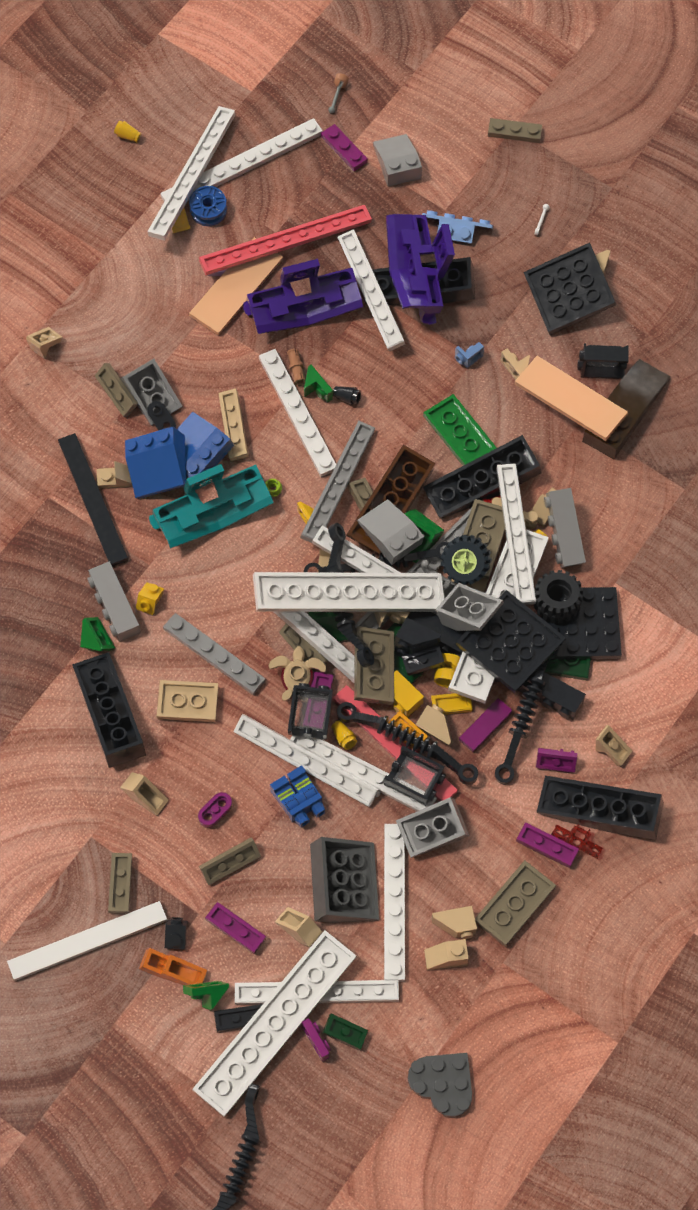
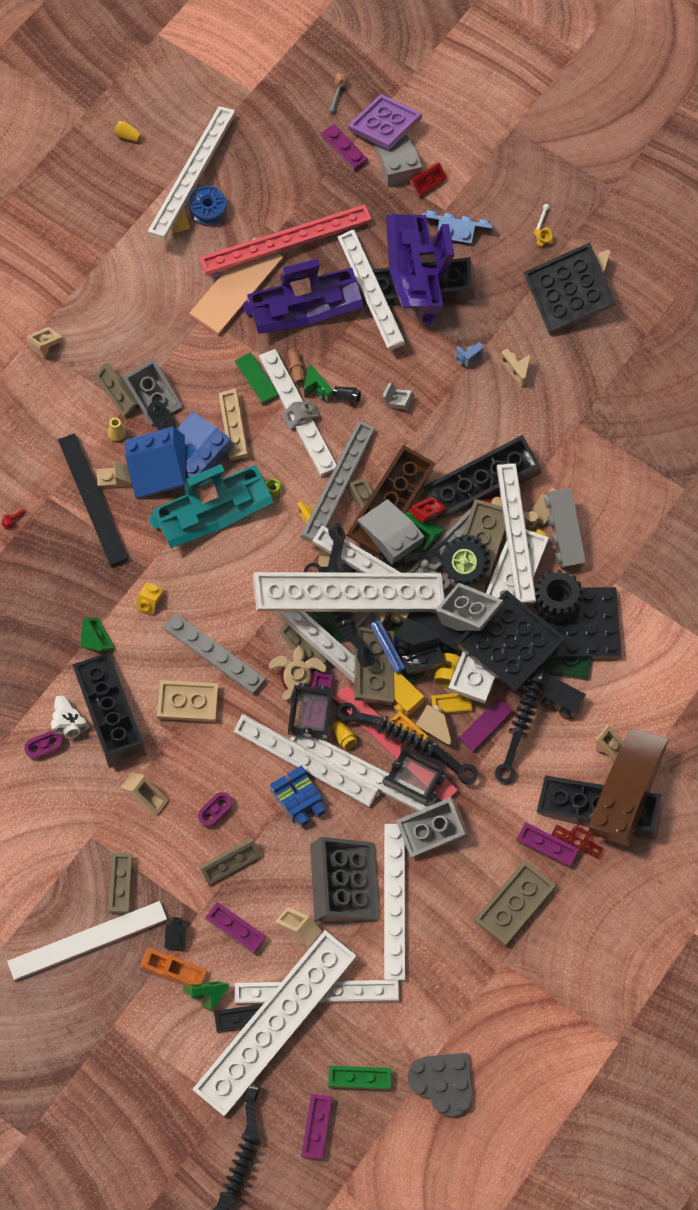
(7, 520): none -> red hand
(43, 744): none -> magenta plate
(66, 719): none -> white rock
(114, 601): light grey brick -> none
(116, 430): none -> light yellow cone
(256, 378): none -> green tile
(257, 156): white plate -> none
(301, 410): none -> light grey bracket
(312, 1031): magenta plate -> none
(316, 1127): none -> magenta plate
(345, 1031): dark green plate -> none
(359, 1077): none -> green plate
(385, 121): none -> medium lavender plate
(387, 646): none -> blue axle
(397, 397): none -> light grey bracket
(427, 509): none -> red plate
(428, 179): none -> red plate
(447, 955): tan slope -> none
(456, 922): tan slope -> none
(458, 430): green plate -> none
(514, 130): dark tan plate -> none
(543, 232): none -> yellow plate
(556, 760): magenta plate -> none
(571, 398): light nougat tile -> none
(603, 361): black window -> none
(627, 787): none -> reddish brown slope
(635, 395): dark brown slope -> none

